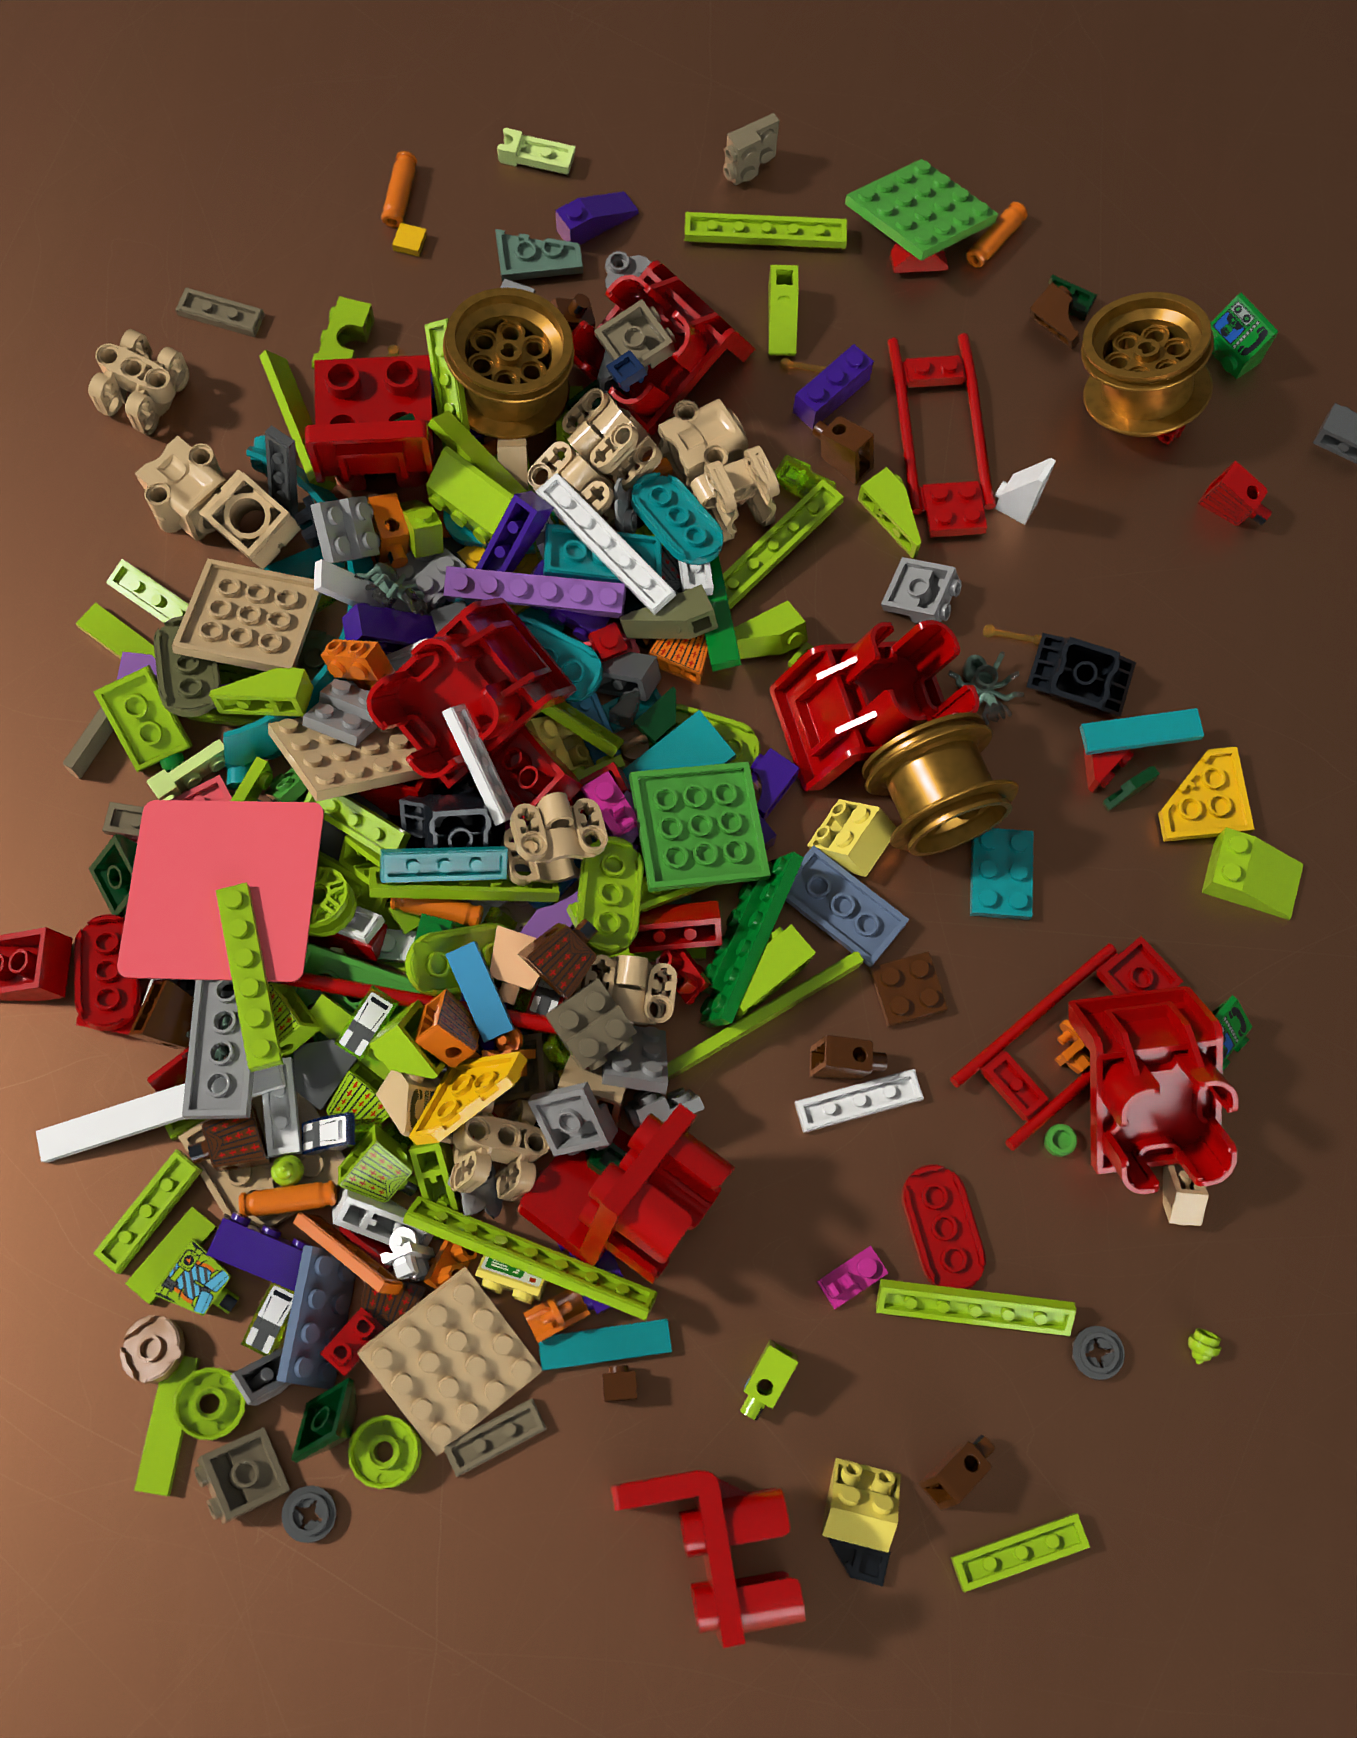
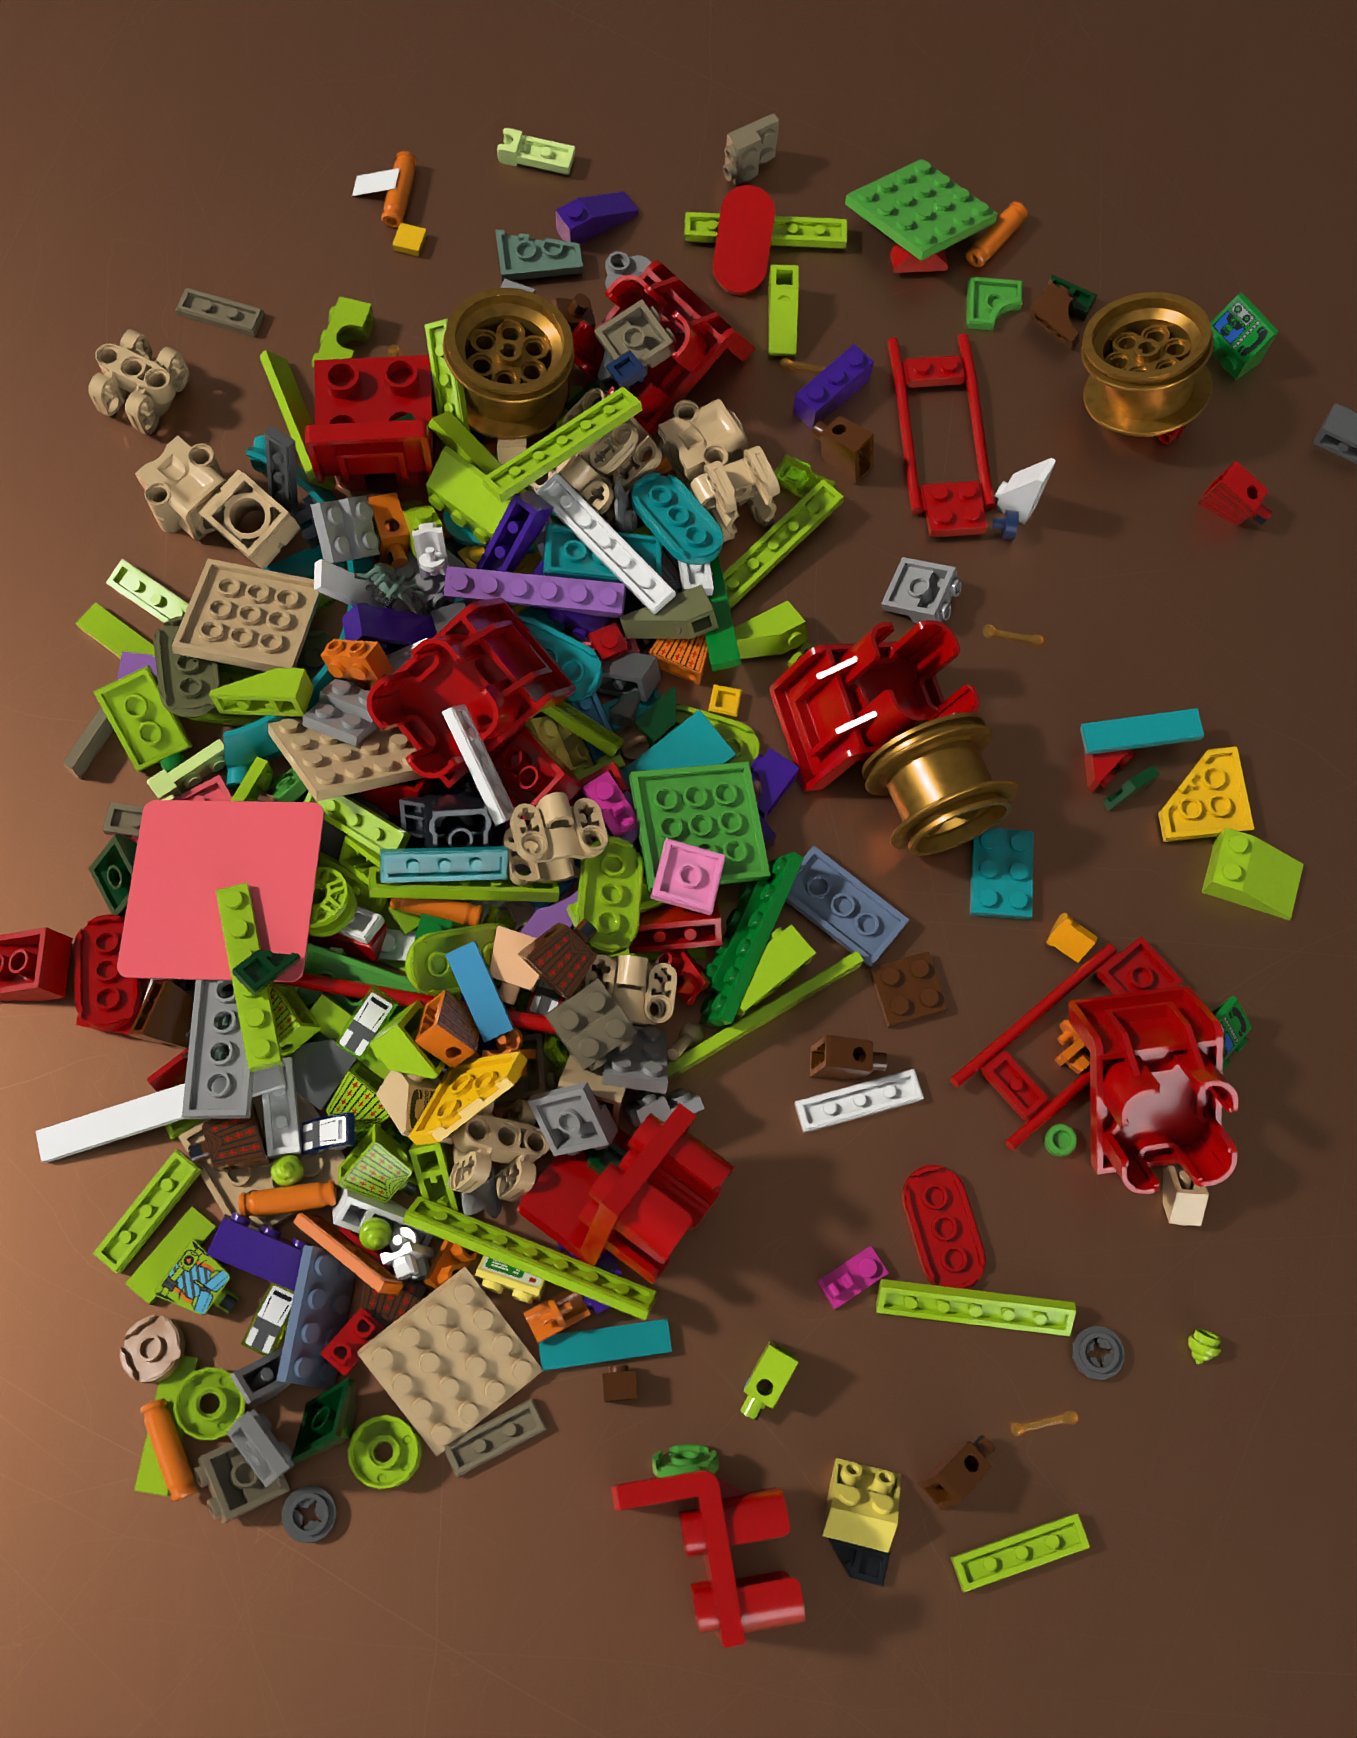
(168, 1450): none -> orange axle
(259, 1447): none -> light grey plate
(263, 968): none -> dark green tile
(375, 182): none -> white sticker
(375, 1234): none -> lime plate
(430, 550): none -> white hips
(562, 444): none -> lime plate
(685, 1459): none -> bright green tile
(688, 876): none -> bright pink tile
(690, 1036): none -> tan bar
(725, 701): none -> yellow tile
(743, 240): none -> red tile
(854, 836): light yellow slope -> none
(889, 504): lime slope -> none
(985, 679): animal -> none
(990, 299): none -> bright green tile
(1008, 524): none -> dark blue tile
(1069, 1417): none -> clear yellow hinge
(1071, 937): none -> light orange tile
(1081, 673): black slope -> none

